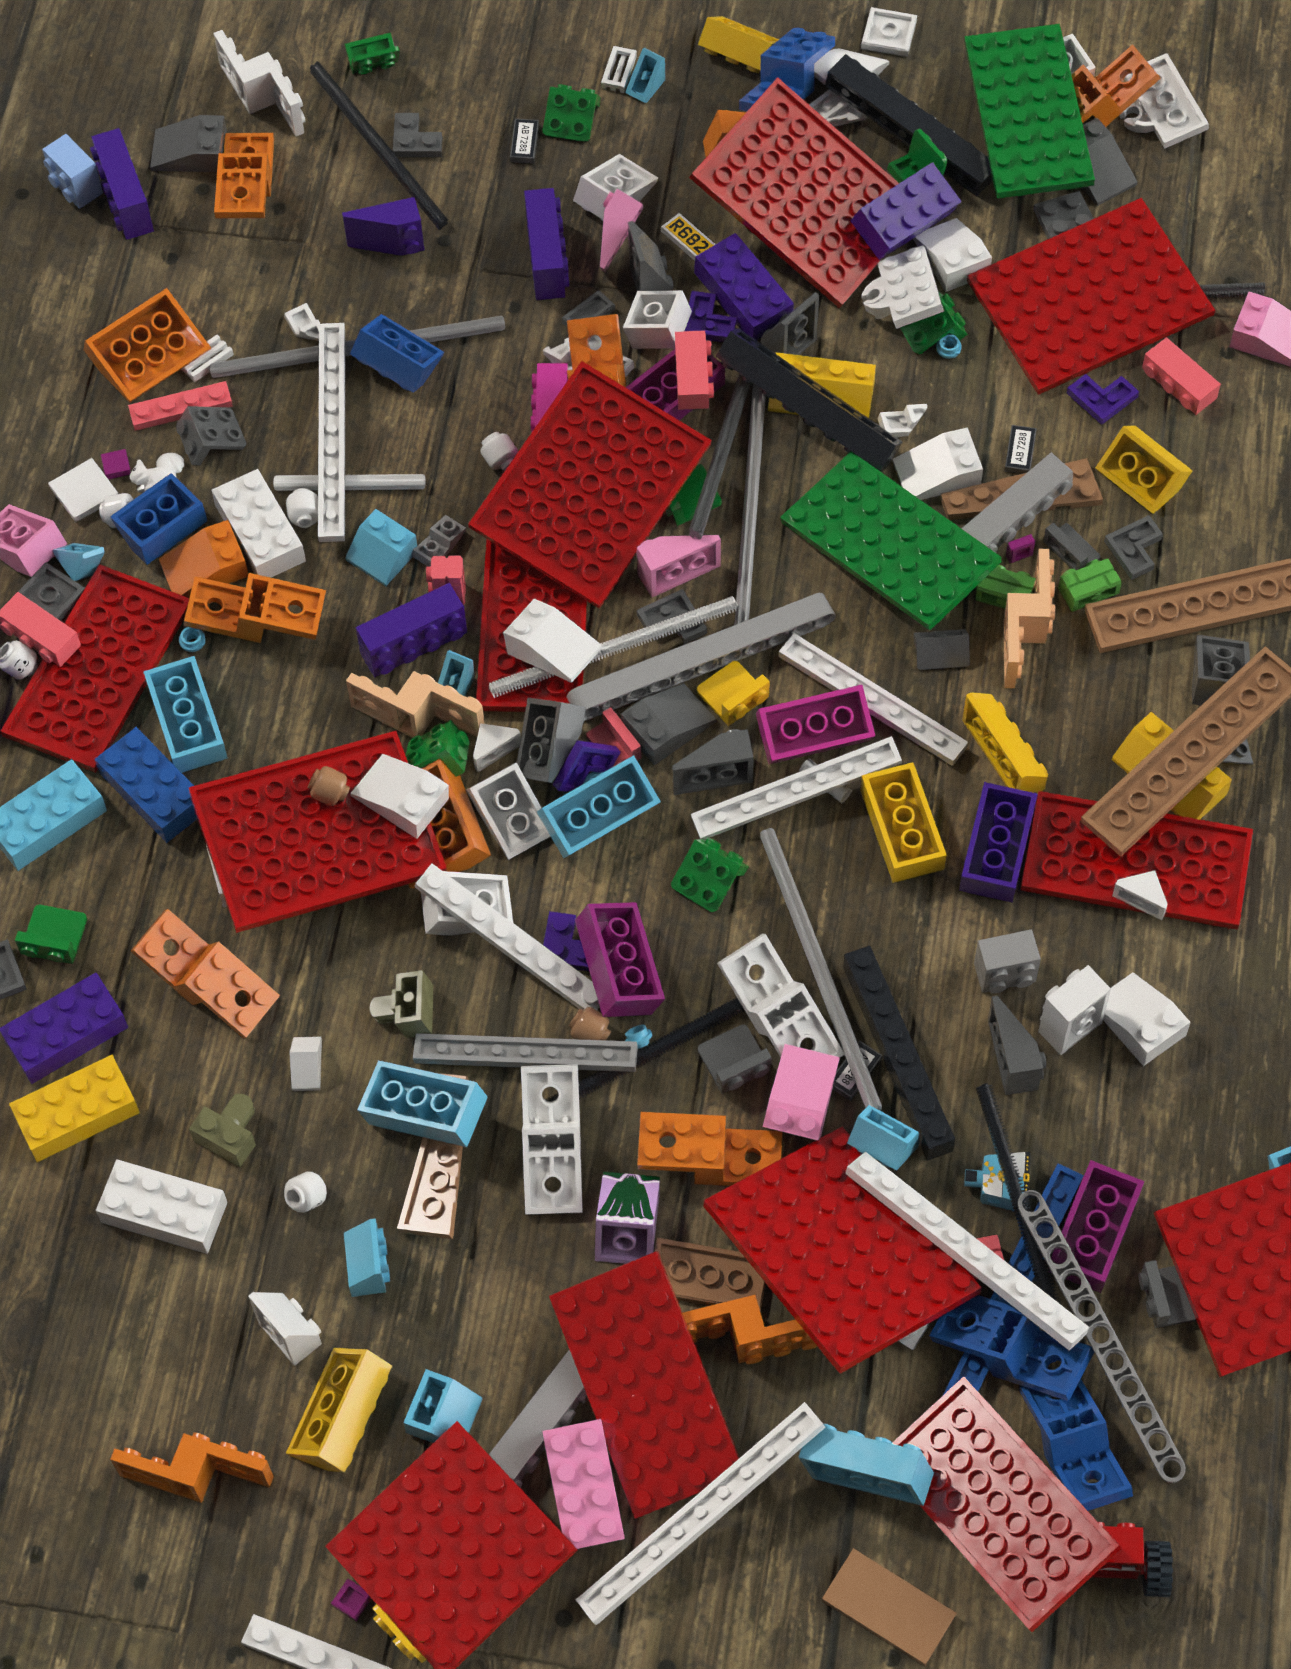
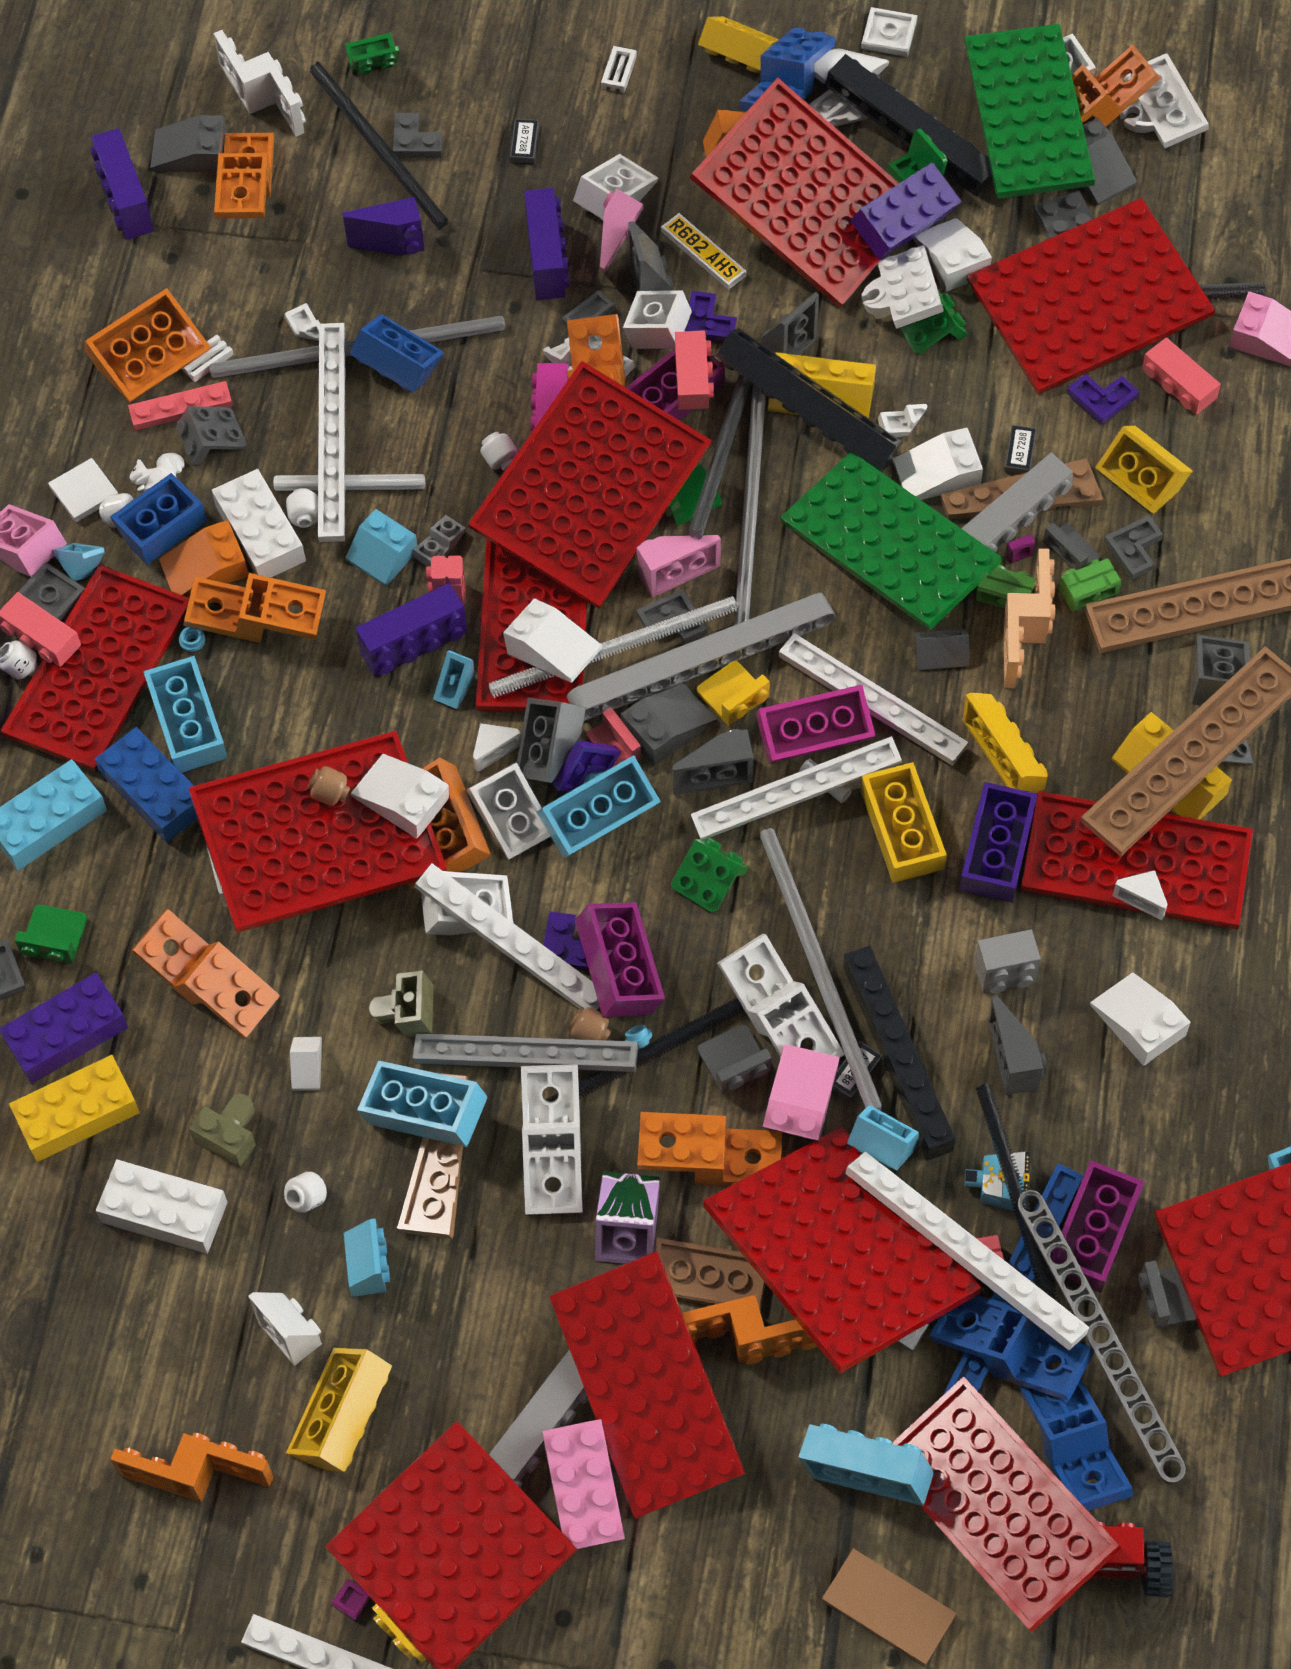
(72, 171): light blue brick -> none
(116, 464): magenta tile -> none
(415, 704): light nougat bracket -> none
(439, 1405): medium azure slope -> none
(441, 742): green bracket -> none
(570, 113): green bracket -> none
(647, 76): medium azure slope -> none
(700, 1513): white plate -> none
(742, 286): dark purple brick -> none
(949, 341): medium azure plate -> none
(1074, 1009): white brick -> none

